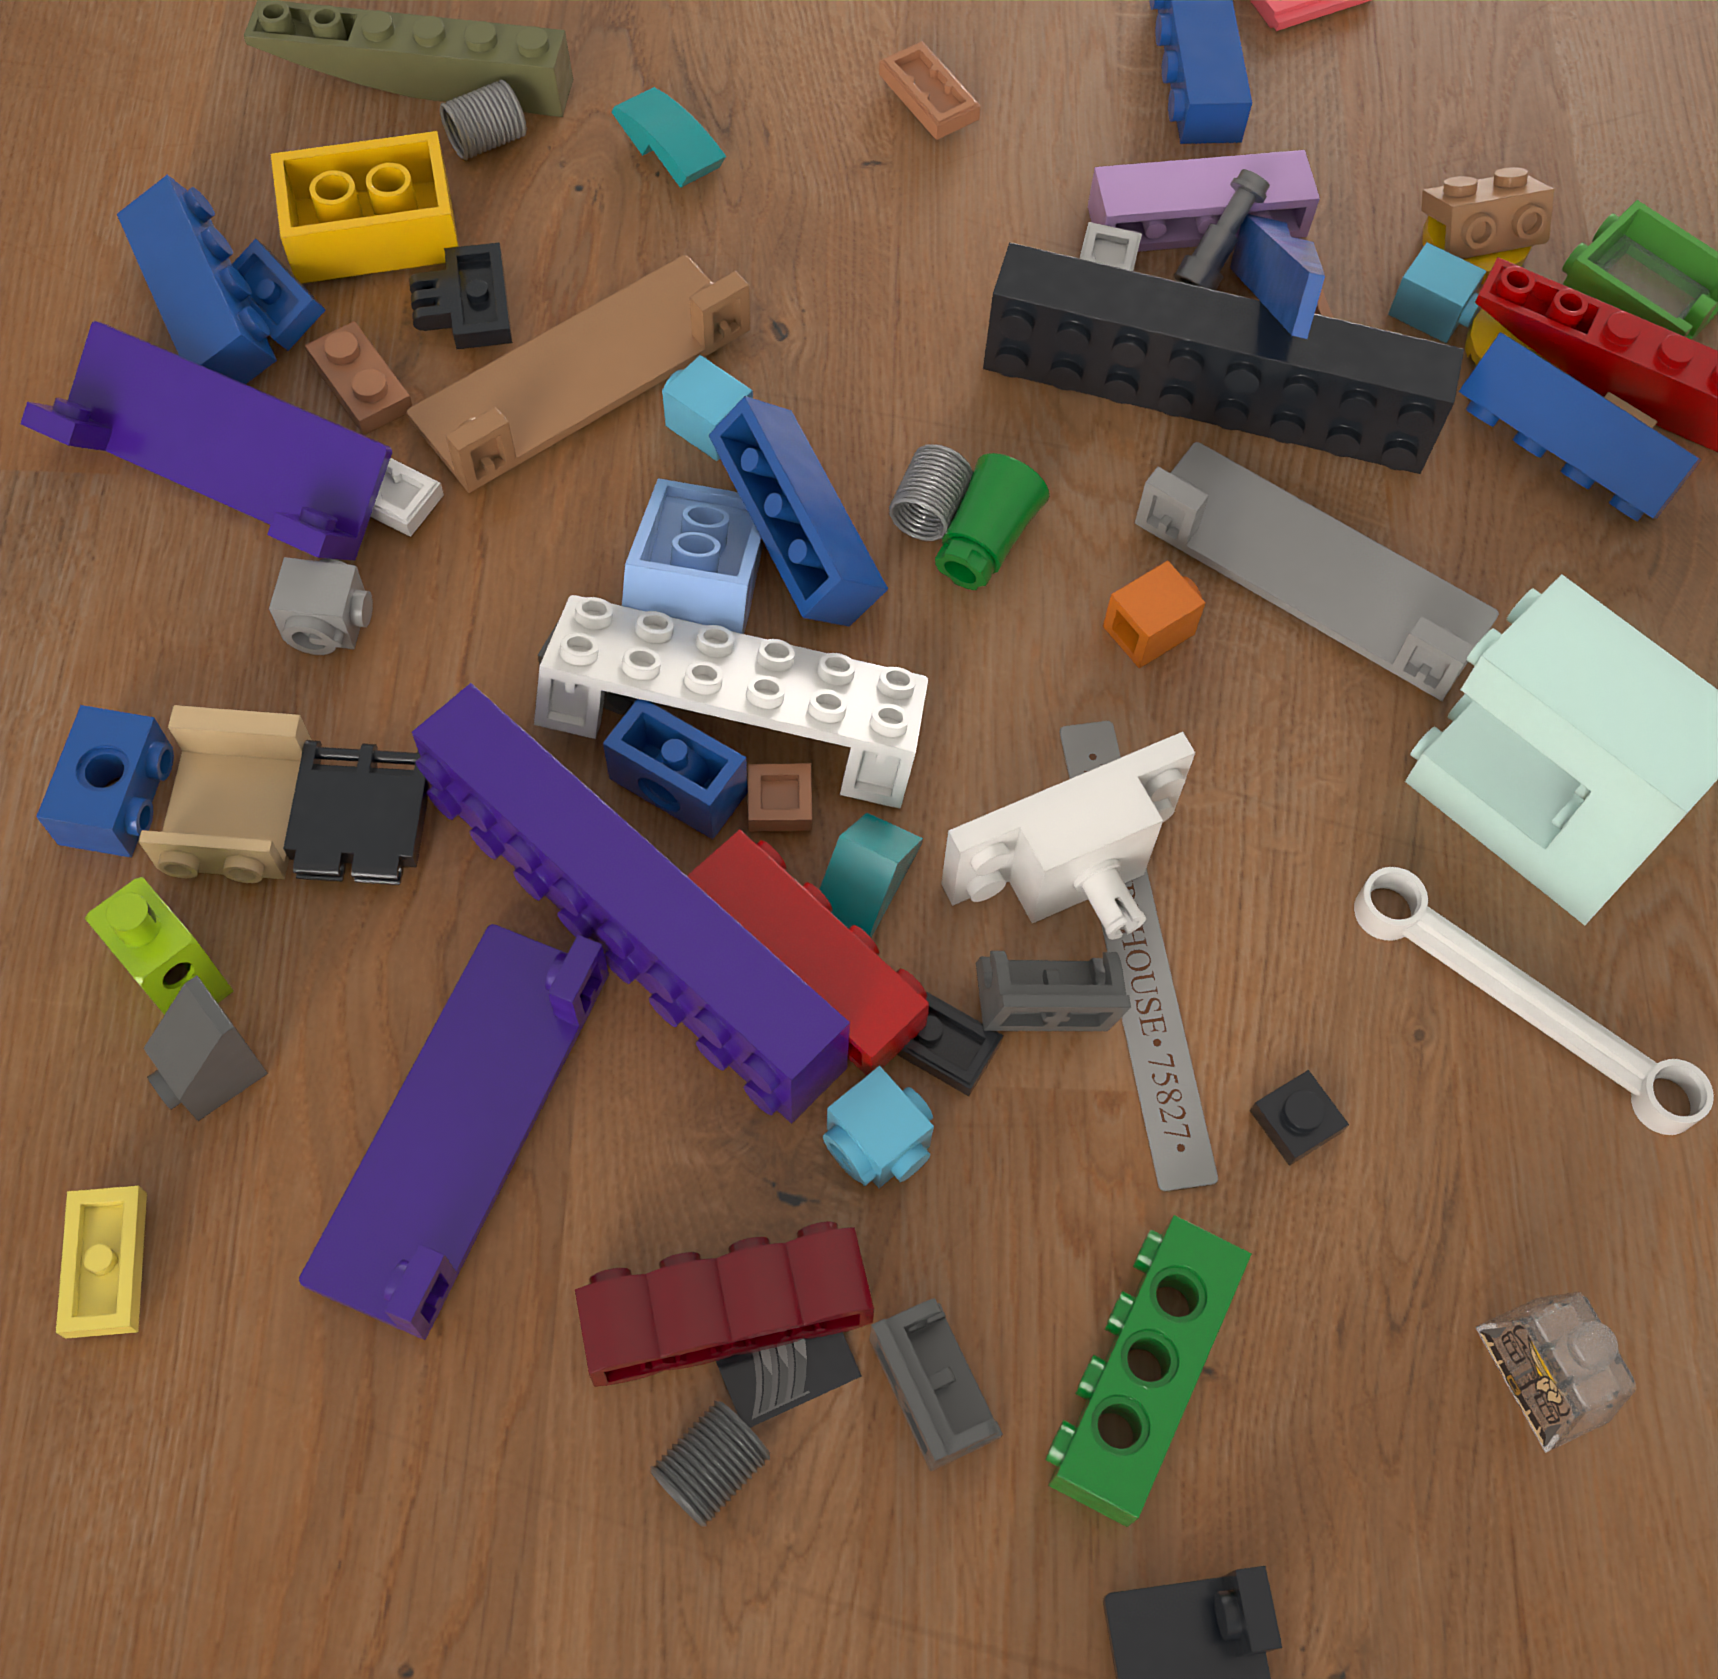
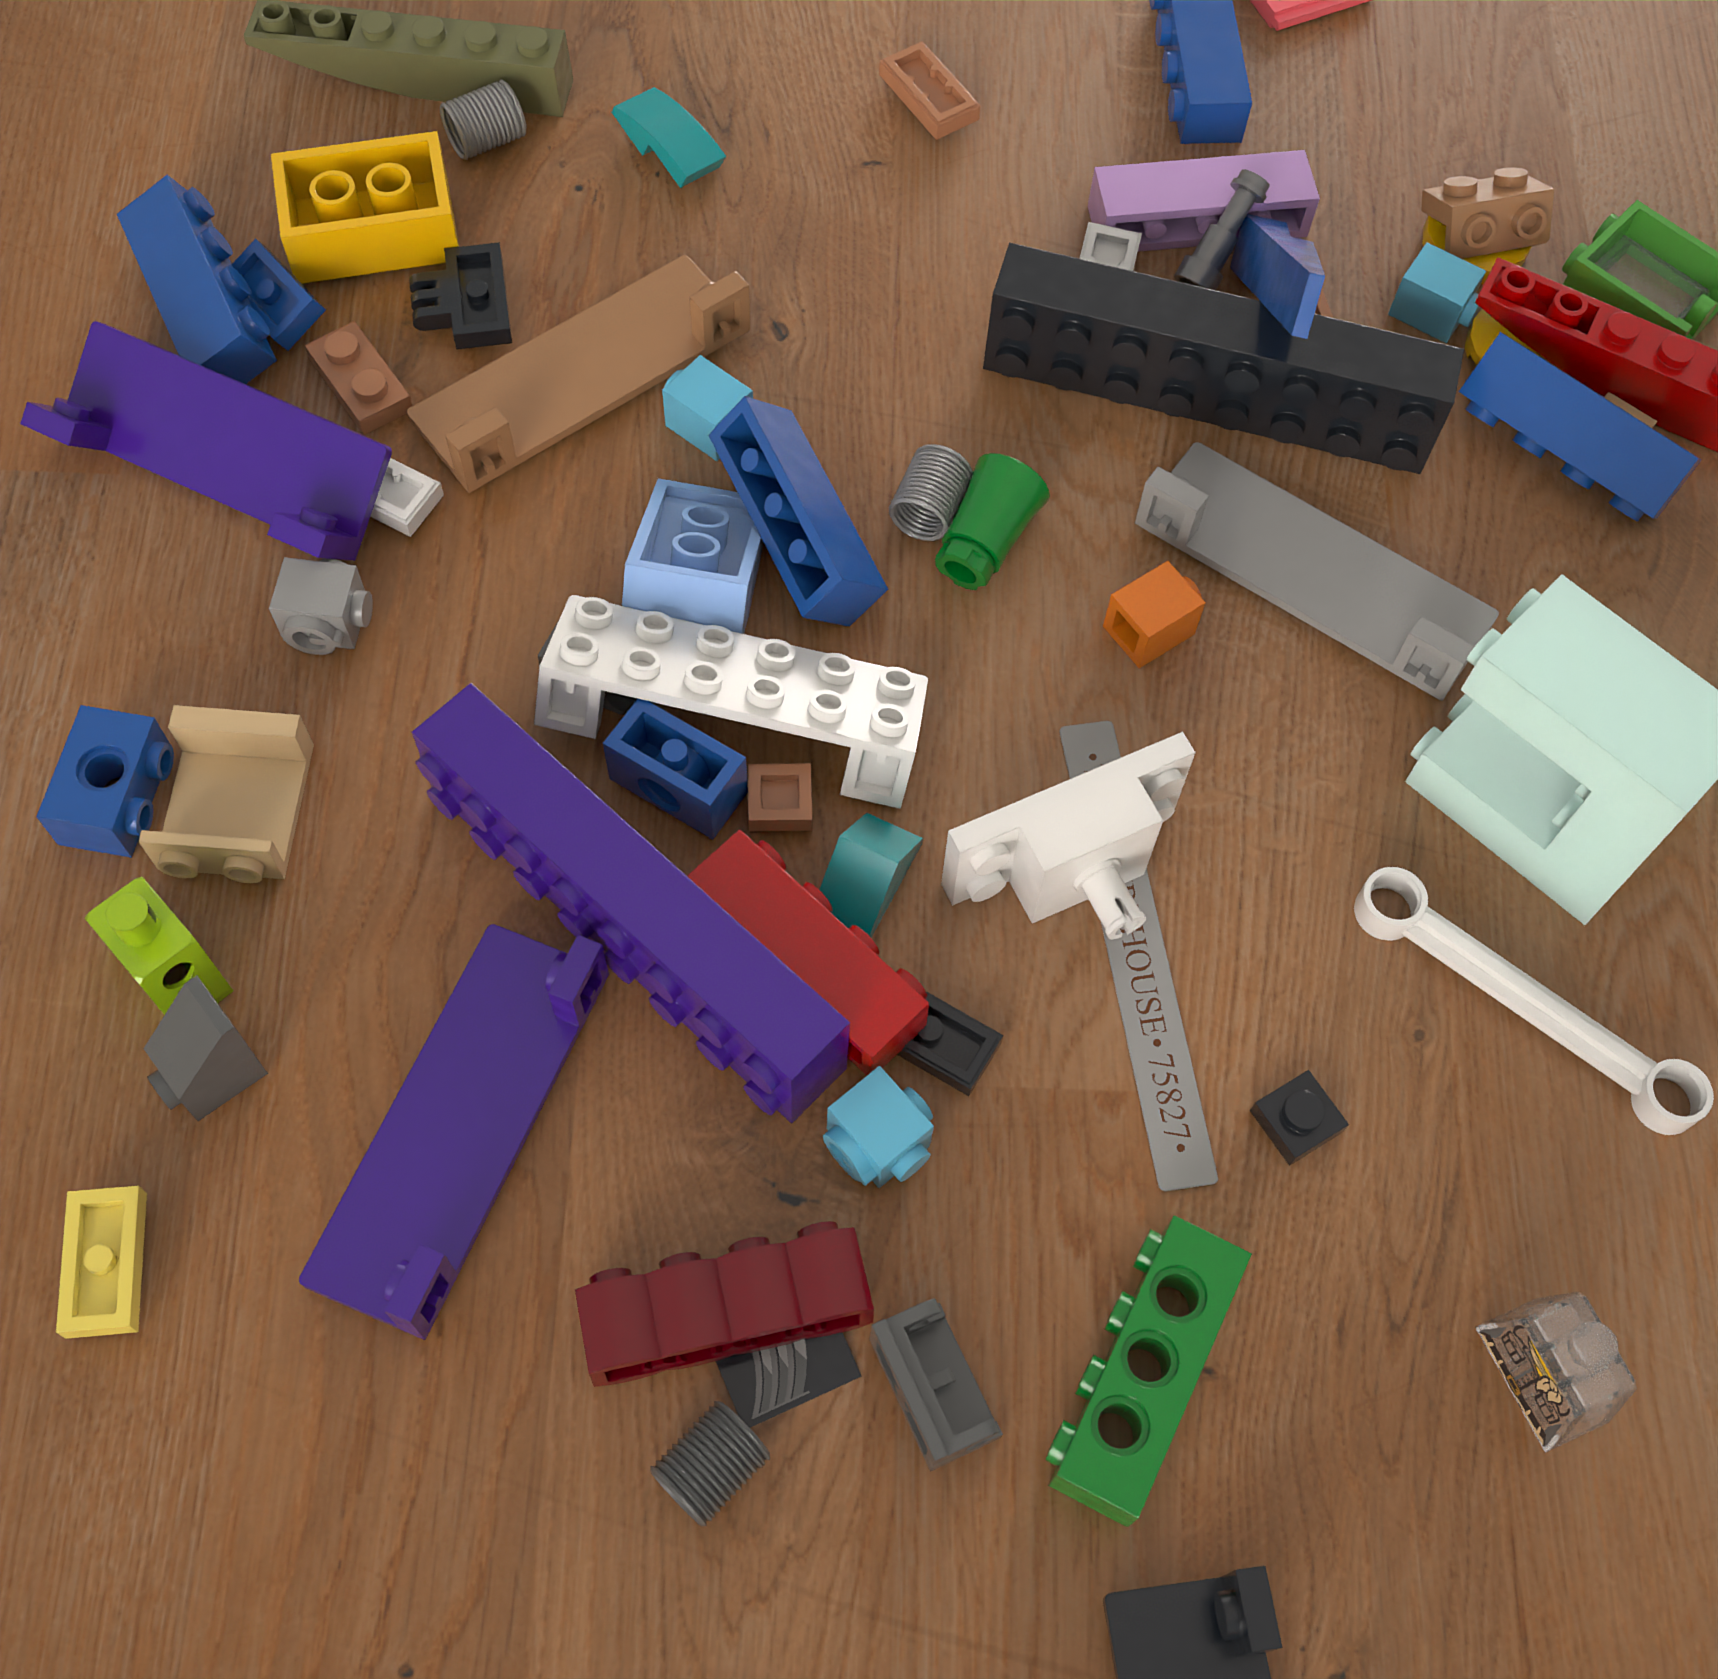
(356, 815): black plate -> none
(1051, 993): dark grey hinge -> none

